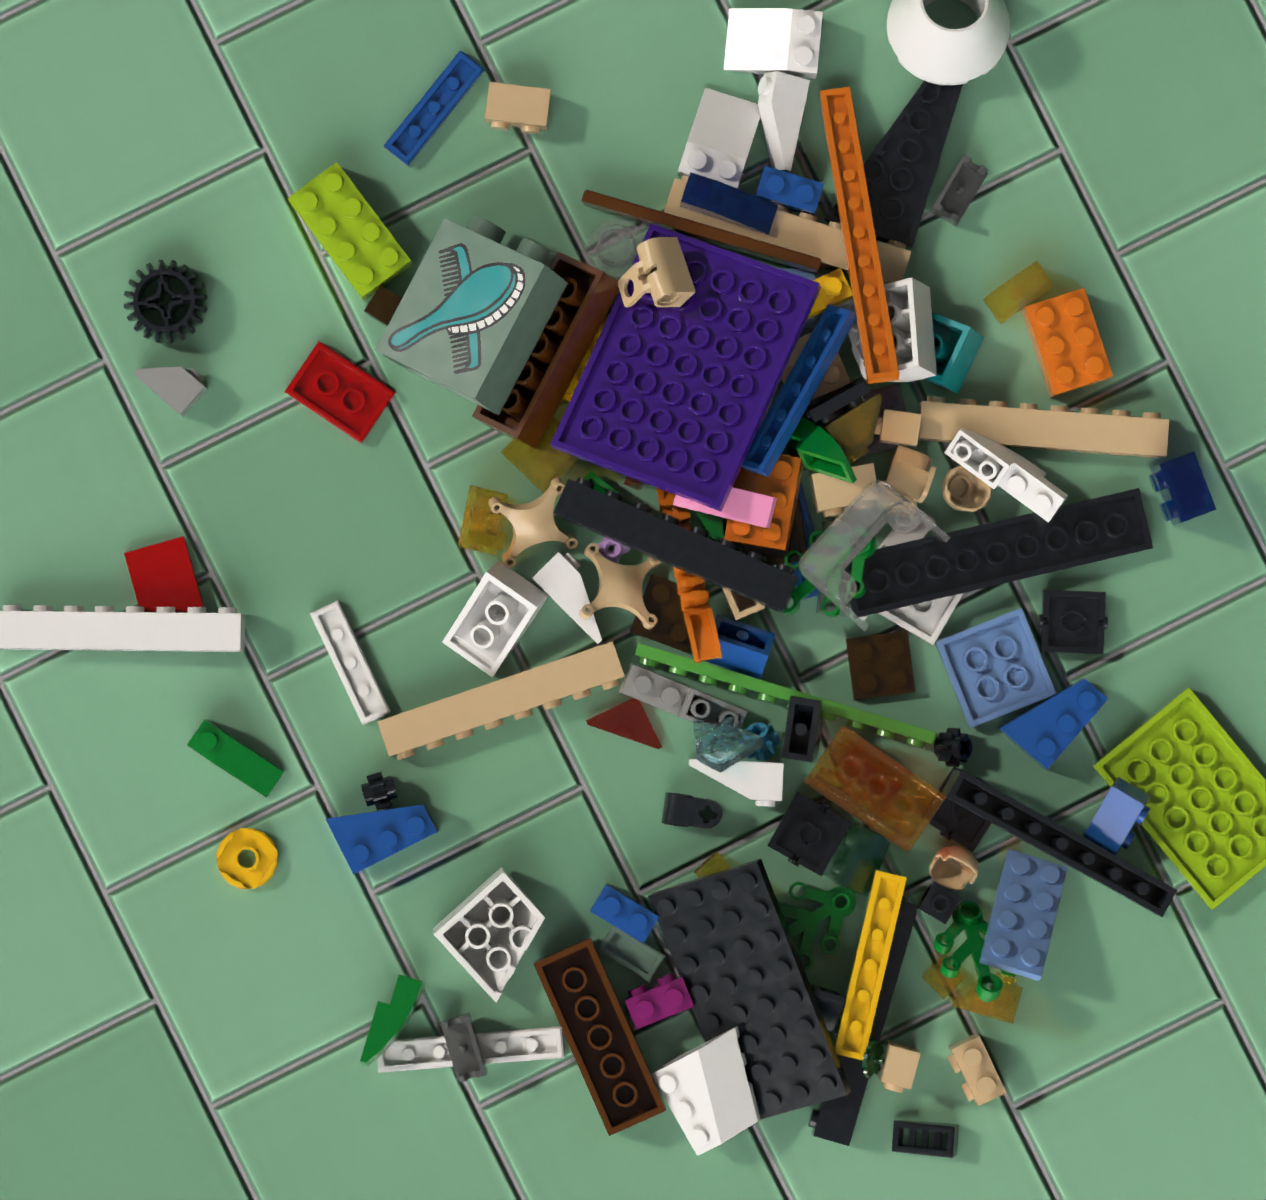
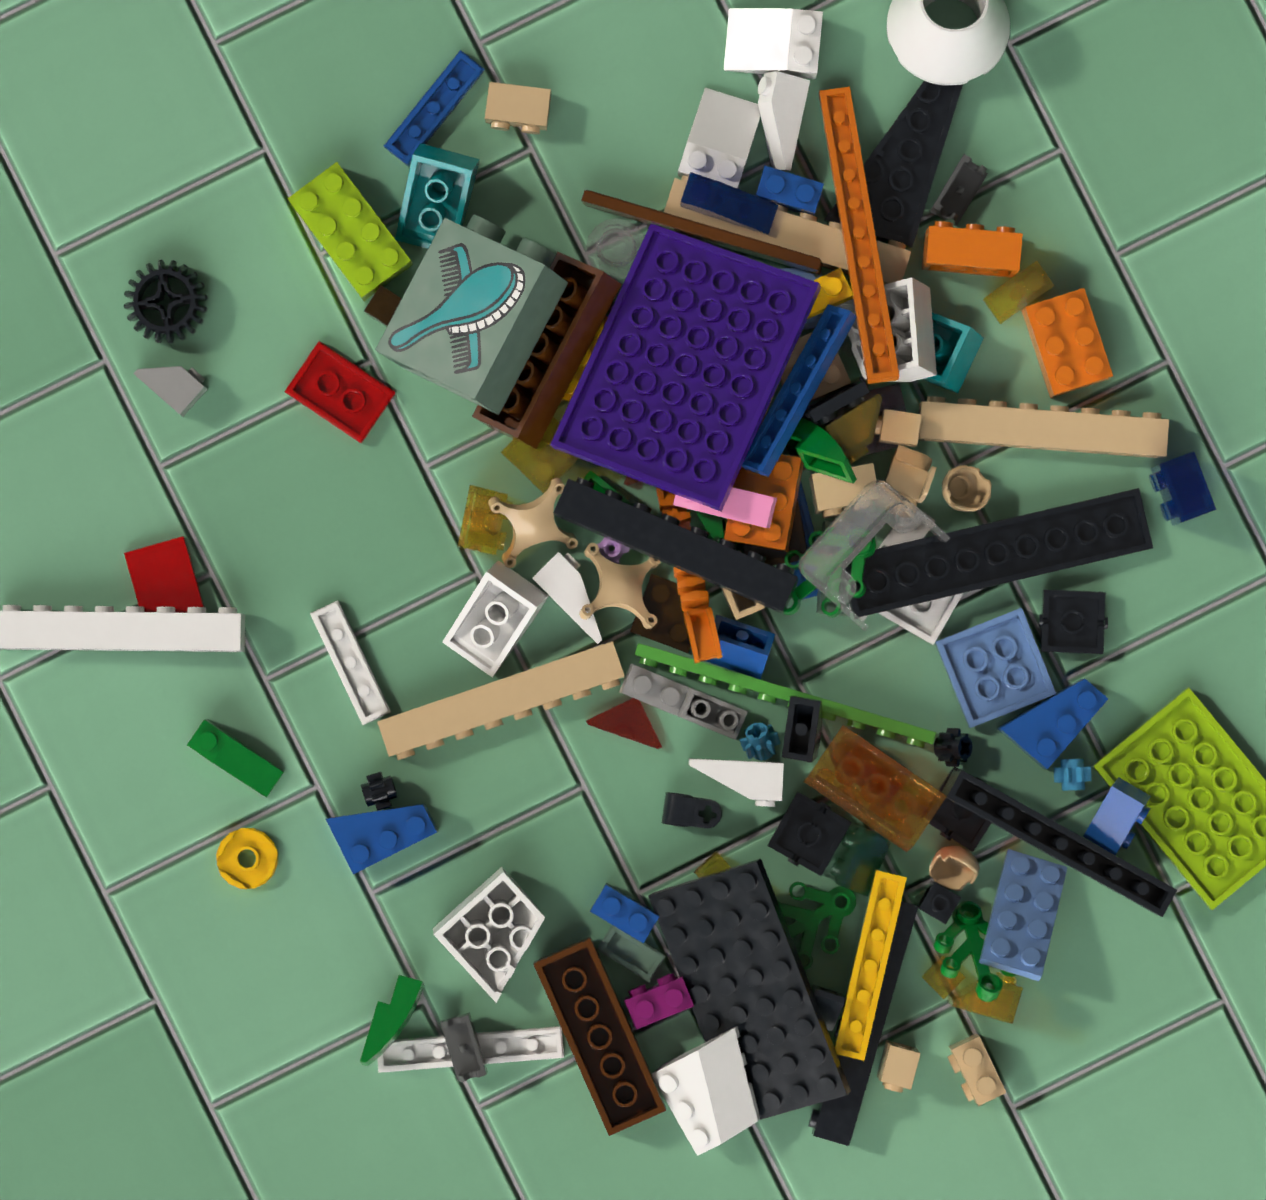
(435, 189): none -> teal slope
(659, 272): tan piece -> none
(722, 744): clear light blue slope -> none
(871, 1059): dark green plant -> none
(880, 665): dark brown plate -> none
(952, 1138): black slope -> none
(972, 250): none -> orange brick
(1008, 470): white slope -> none
(1072, 774): none -> dark azure gear

